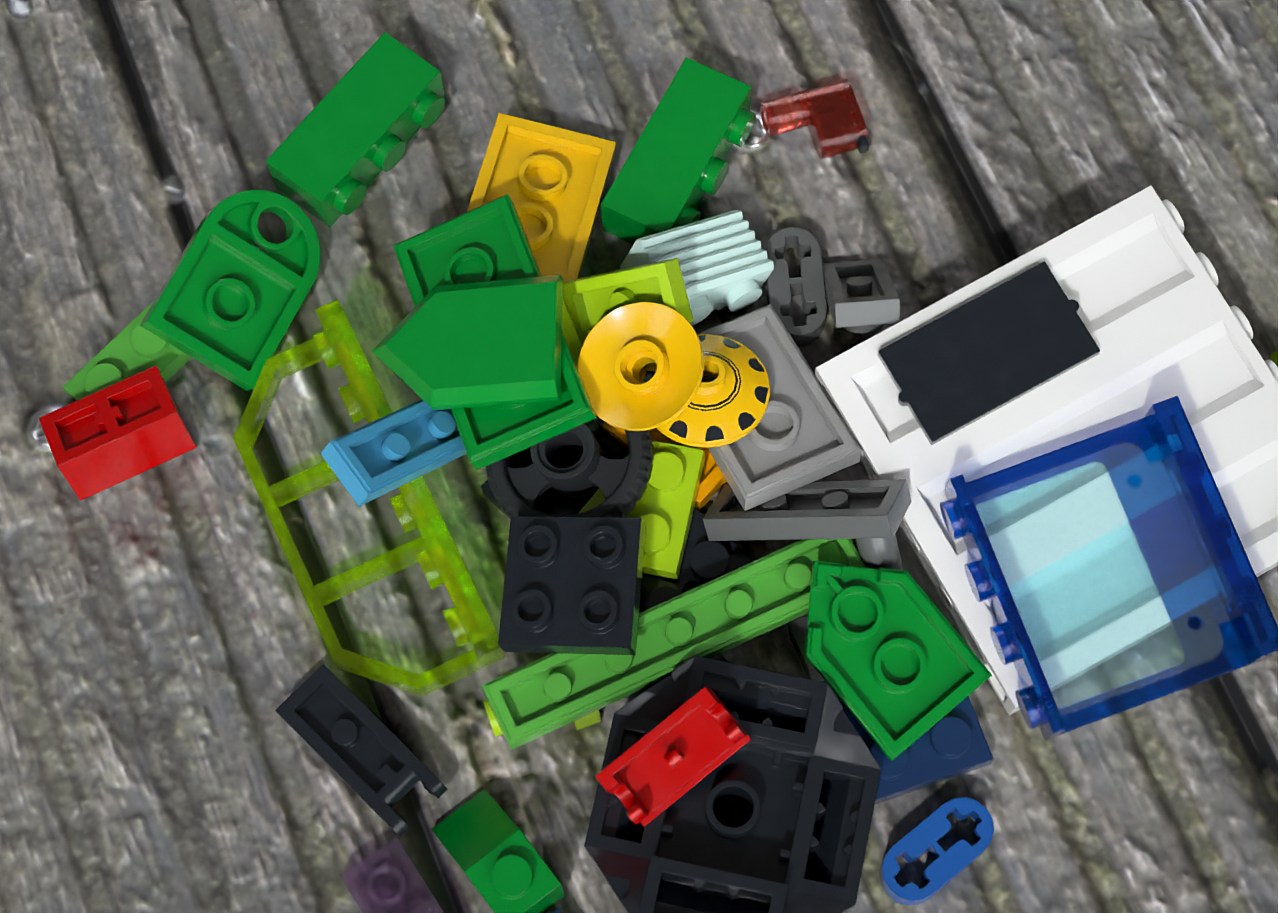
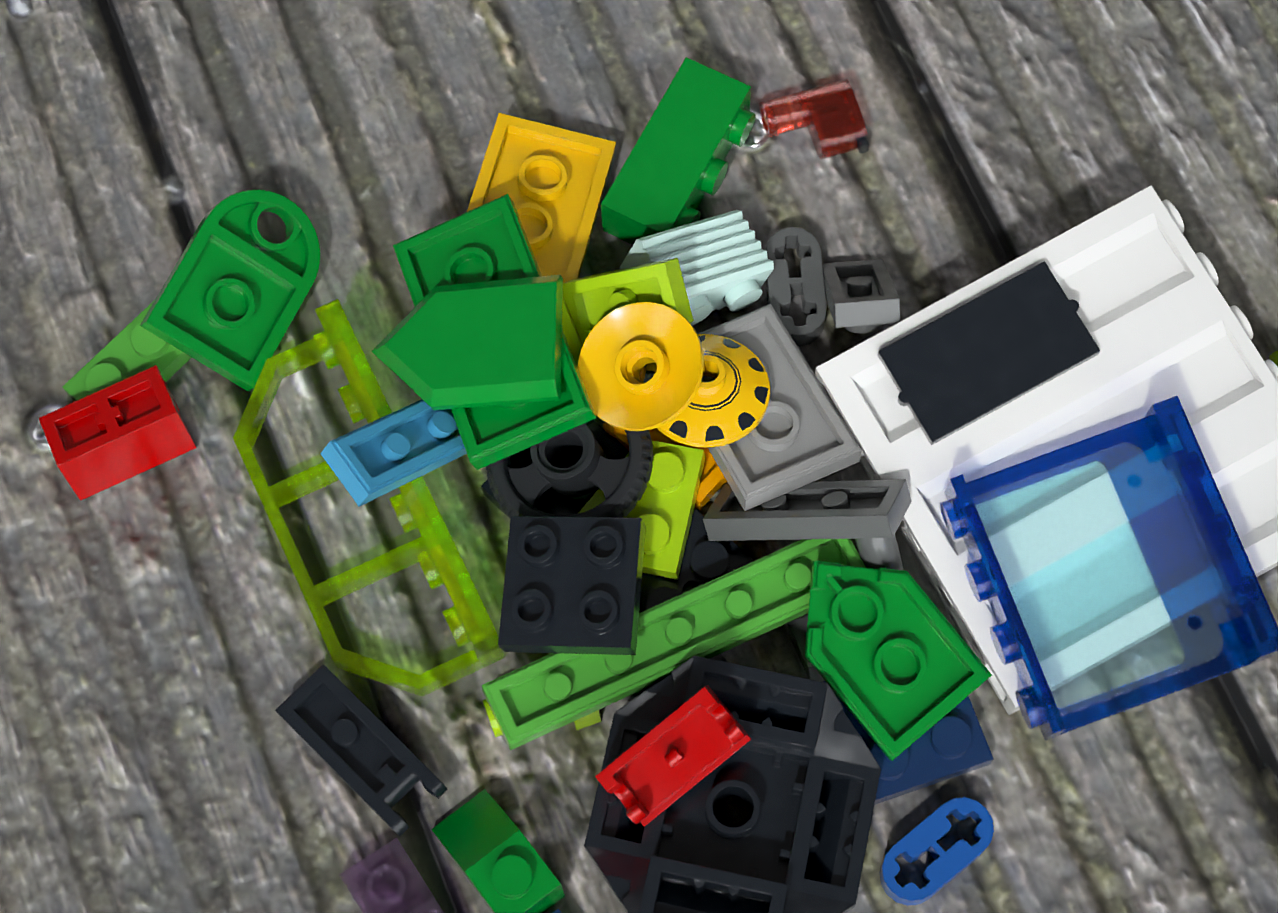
(358, 130): green brick -> none

